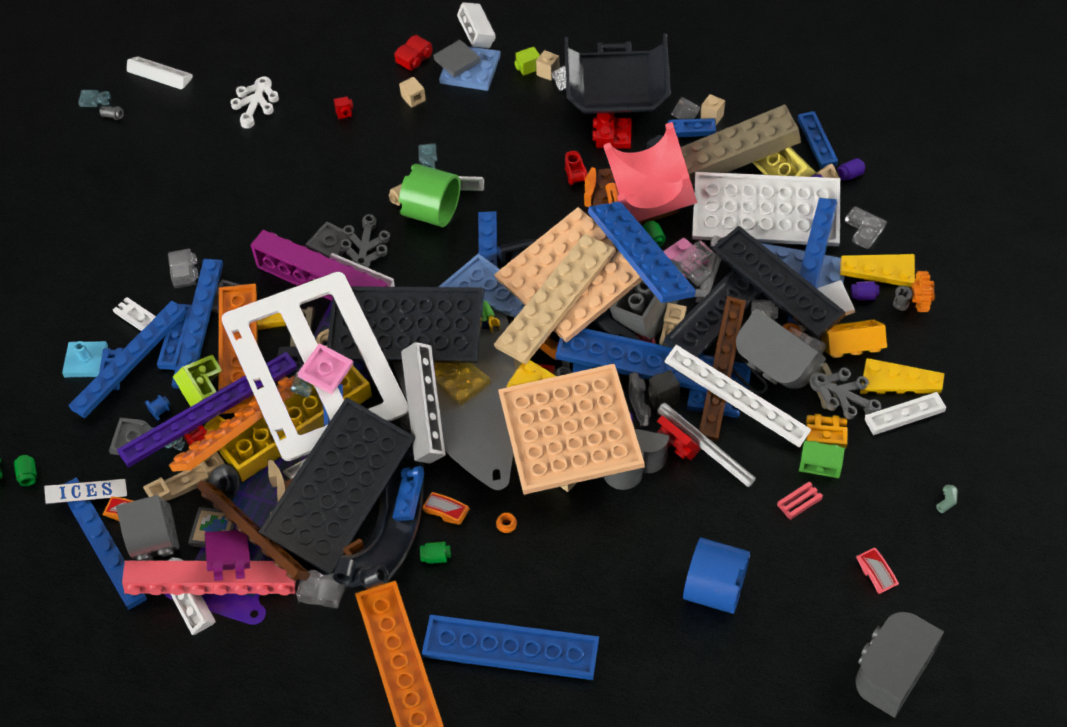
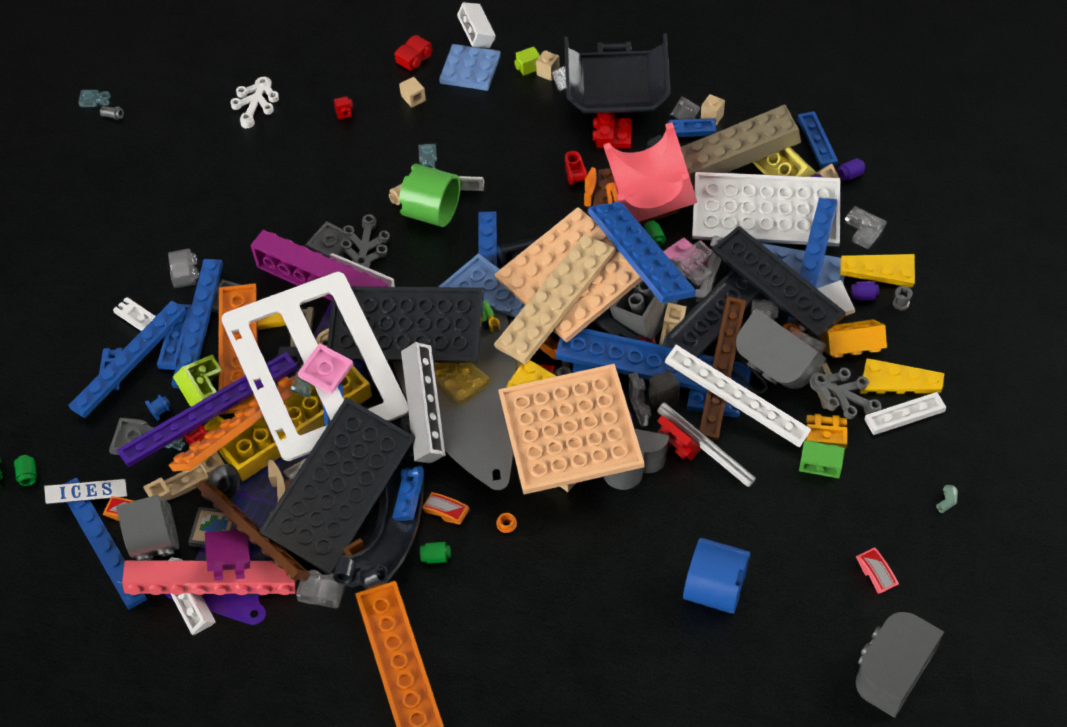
(83, 359): medium azure tile -> none
(158, 72): white slope -> none
(457, 58): dark grey tile -> none
(511, 647): blue plate -> none
(811, 491): coral tile -> none
(923, 291): orange gear -> none

